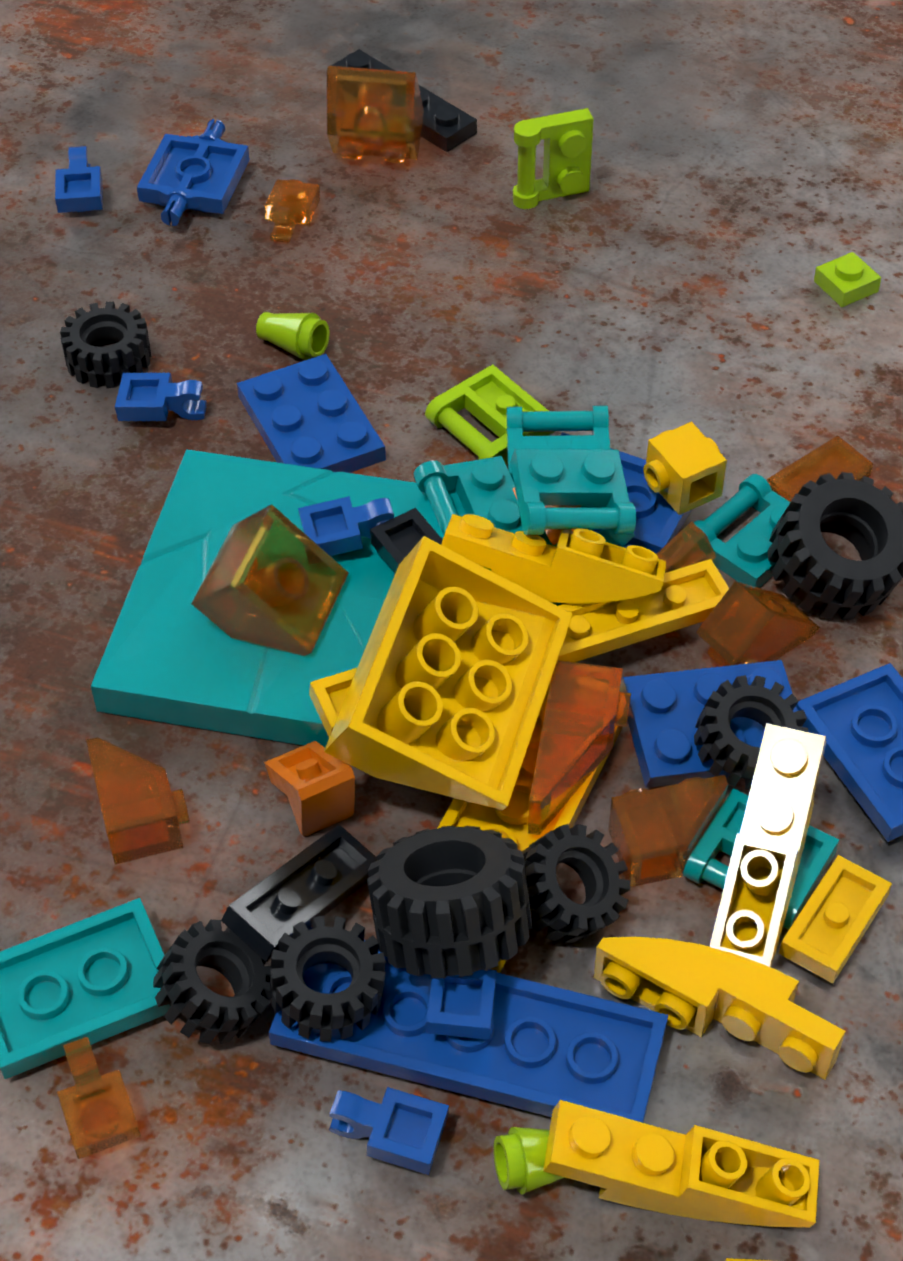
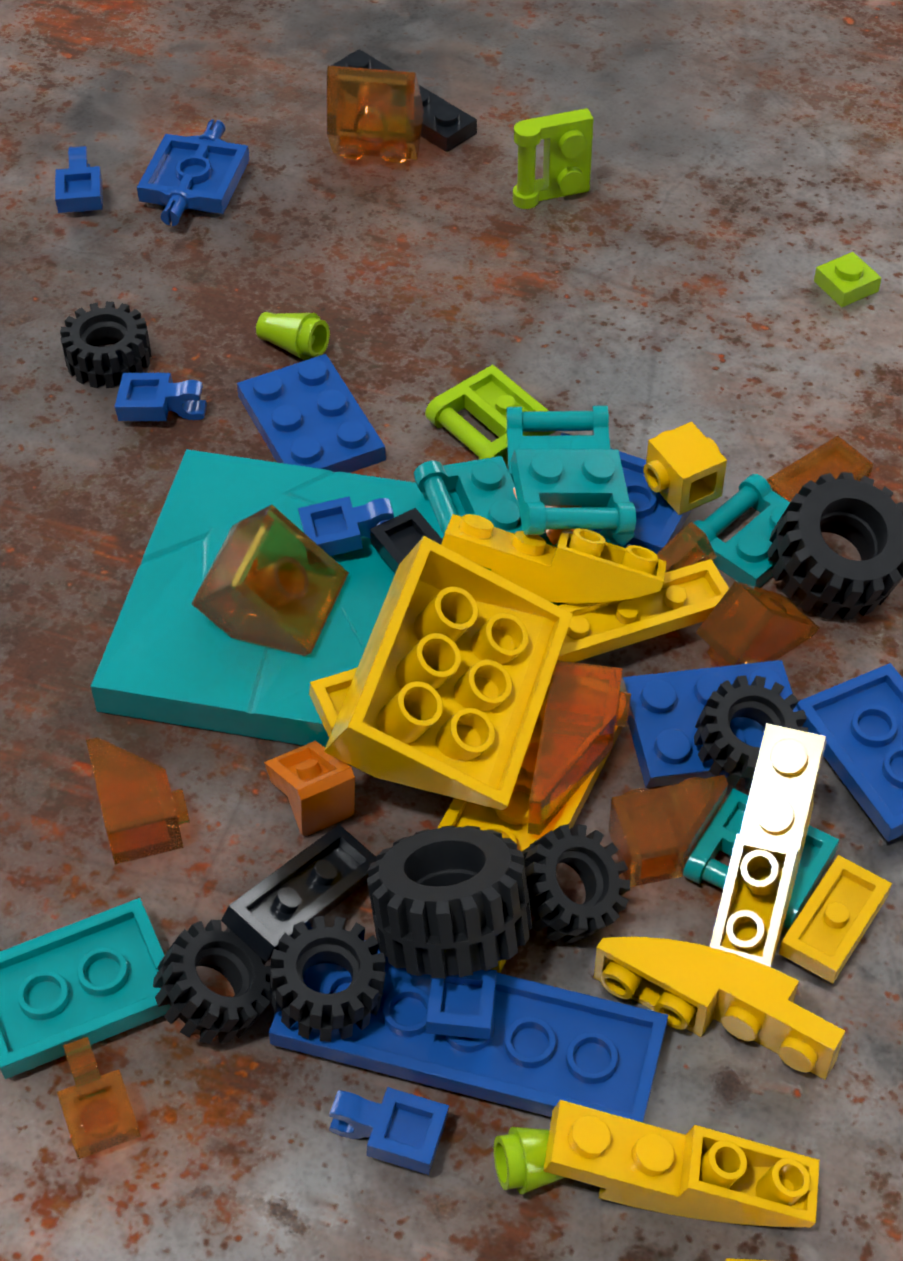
(291, 204): clear orange plate -> none

